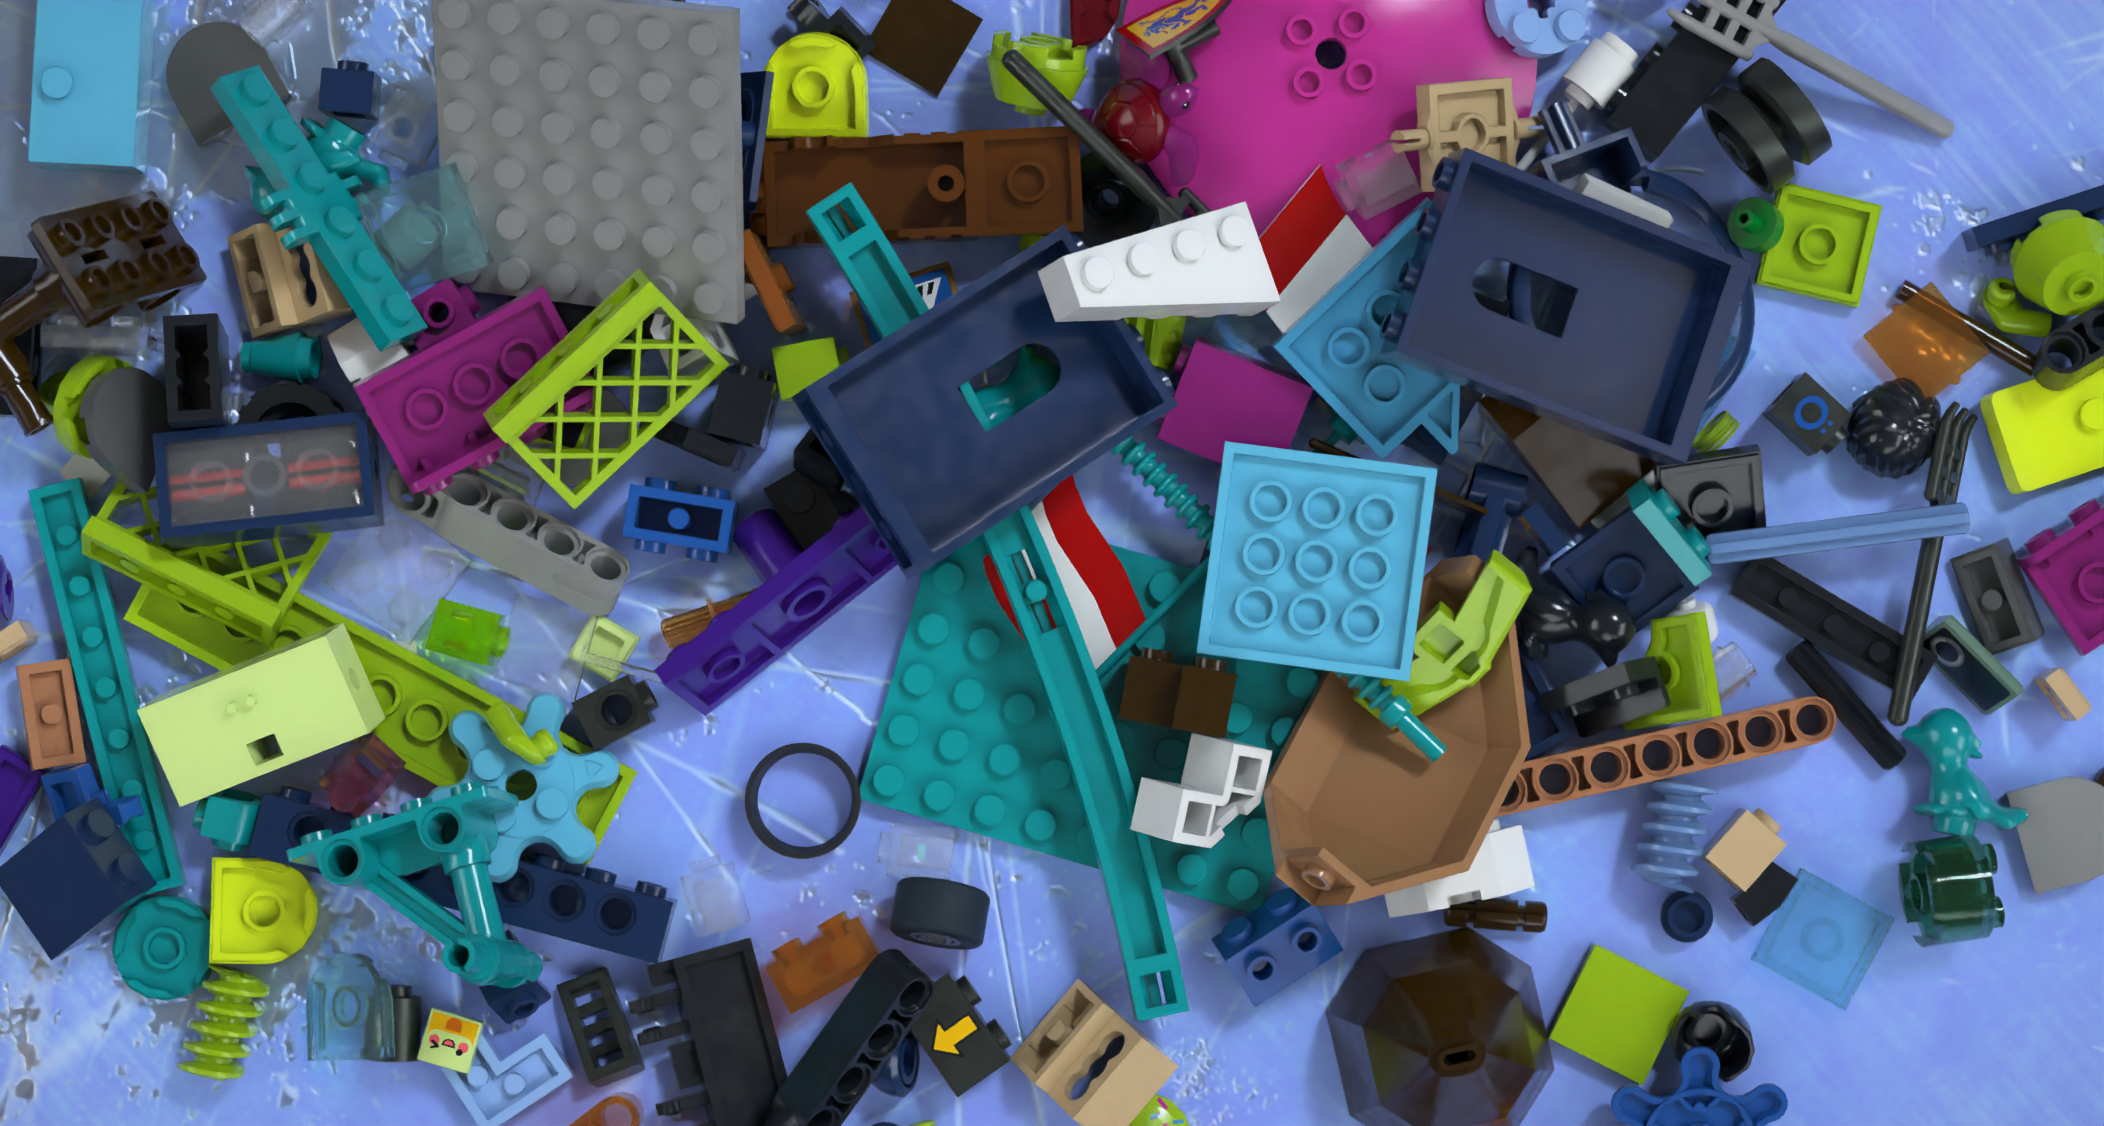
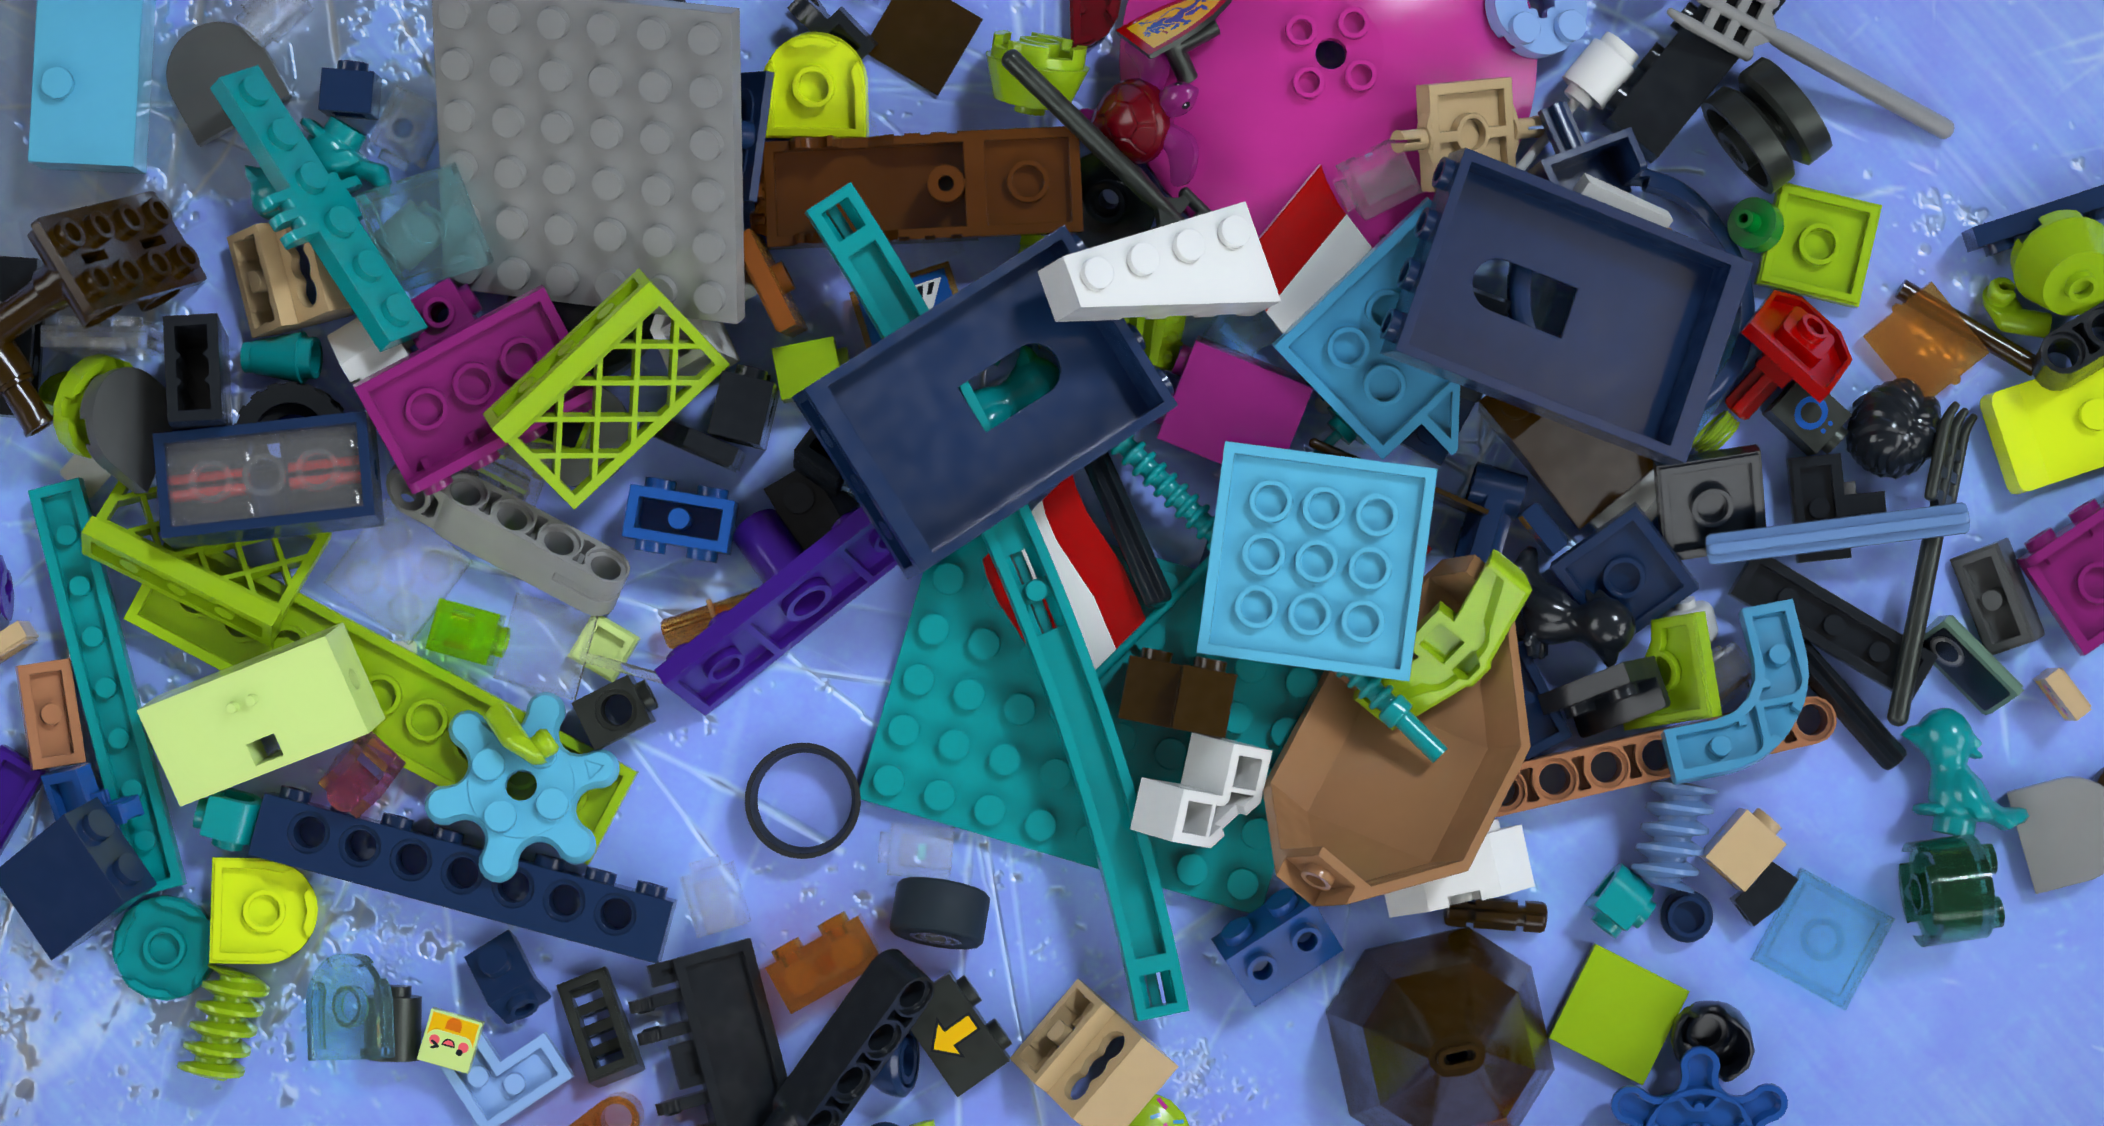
(448, 832): teal plate -> none
(1128, 531): none -> black axle
(1621, 901): none -> teal plate
(1659, 516): teal plate -> none
(1765, 716): none -> dark azure plate
(1795, 346): none -> red piece
(1820, 494): none -> black hinge

